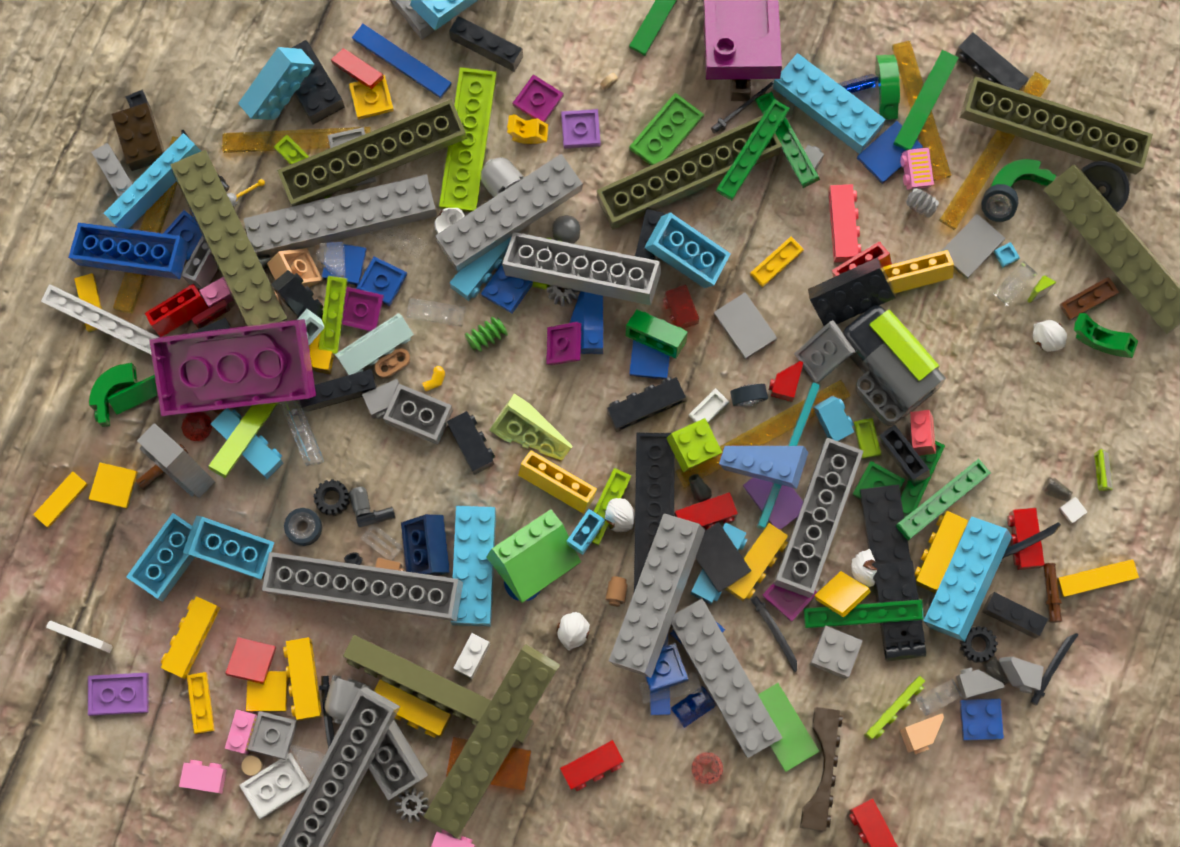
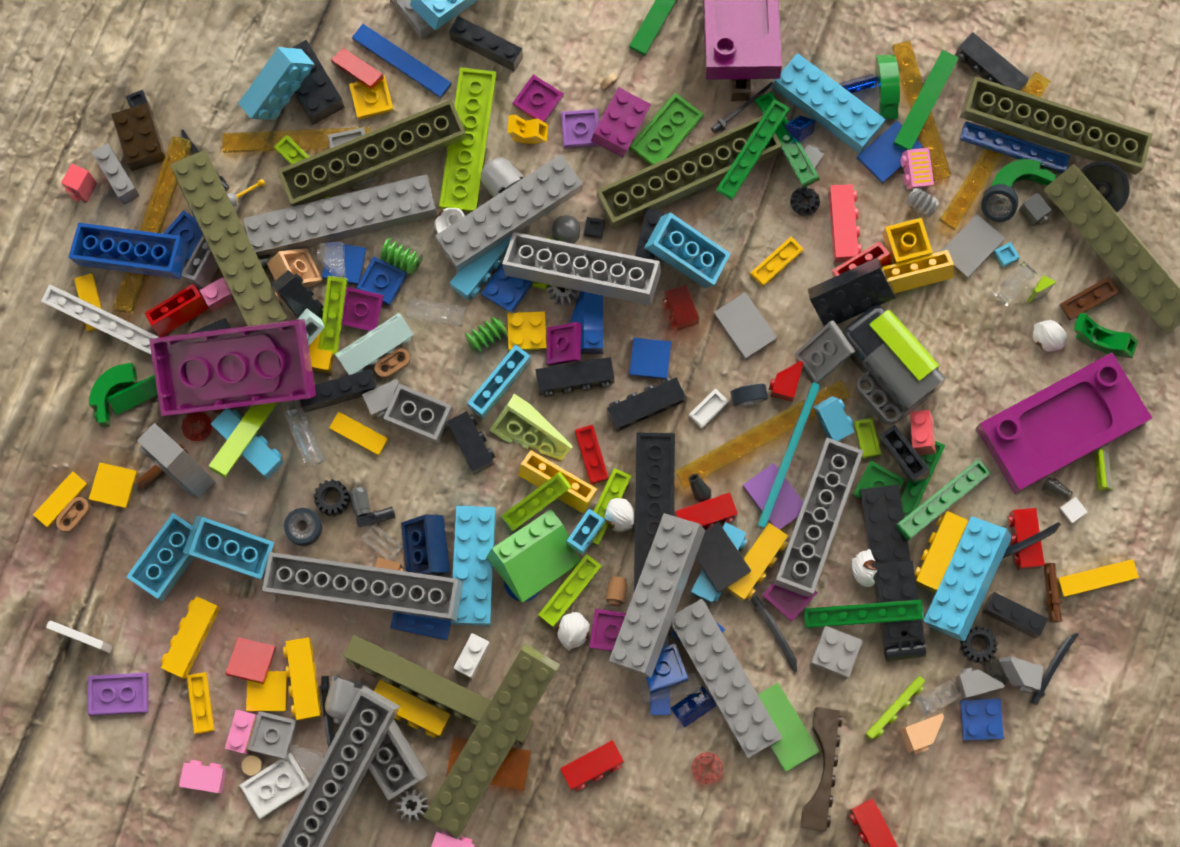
(71, 513): none -> medium nougat plate
(79, 183): none -> coral brick
(149, 185): medium azure brick -> none
(211, 314): dark red tile -> none
(353, 558): black plate -> none
(358, 433): none -> yellow tile
(399, 257): none -> bright green piece
(421, 625): none -> blue tile
(437, 379): yellow arm -> none
(499, 382): none -> medium azure brick
(527, 330): none -> yellow plate
(536, 501): none -> lime plate
(570, 590): none -> lime plate
(575, 376): none -> black brick
(591, 454): none -> red tile
(594, 228): none -> black tile
(605, 629): none -> magenta plate
(620, 122): none -> magenta brick
(656, 333): green brick -> none
(694, 445): lime brick -> none
(768, 463): medium blue wedge -> none
(800, 127): none -> clear blue slope
(802, 208): none -> black gear
(842, 594): yellow tile -> none
(907, 241): none -> yellow brick
(1014, 147): none -> blue tile
(1035, 210): none -> dark grey brick
(1063, 423): none -> magenta piece

